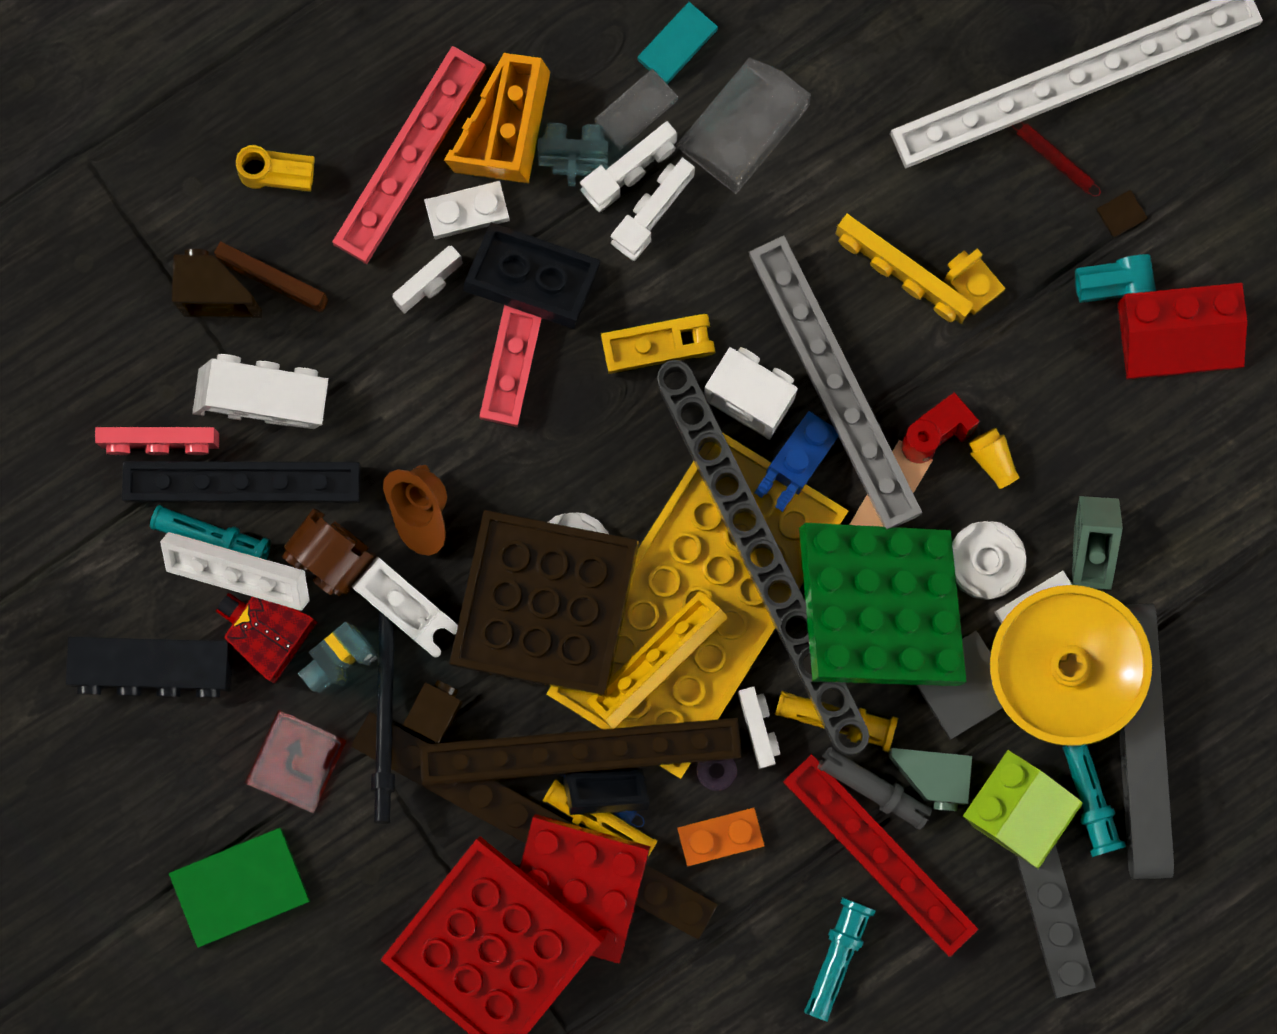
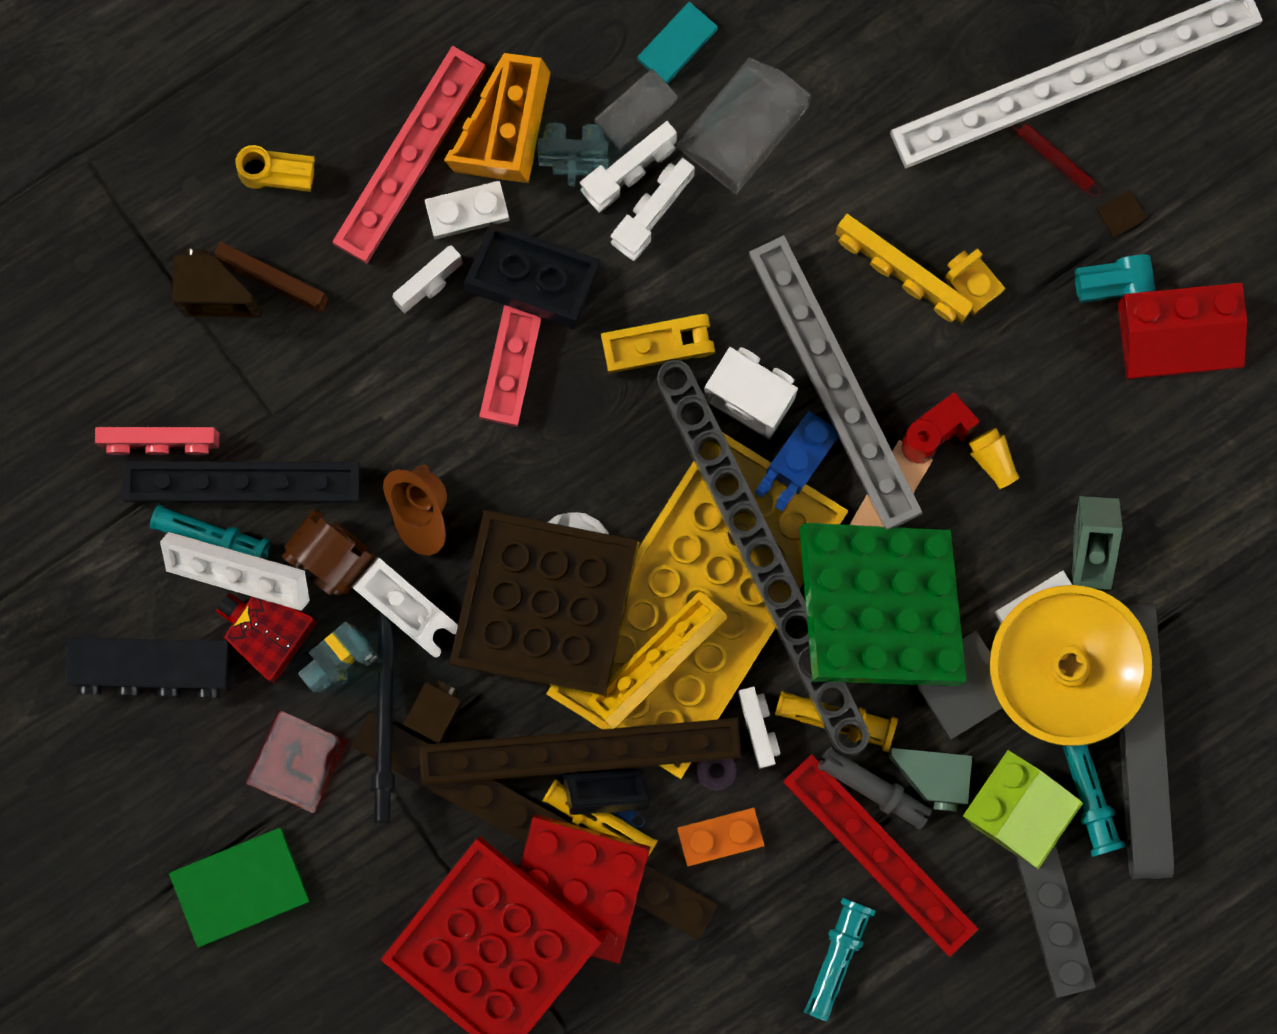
(261, 392): white wedge -> none
(977, 567): white tile -> none

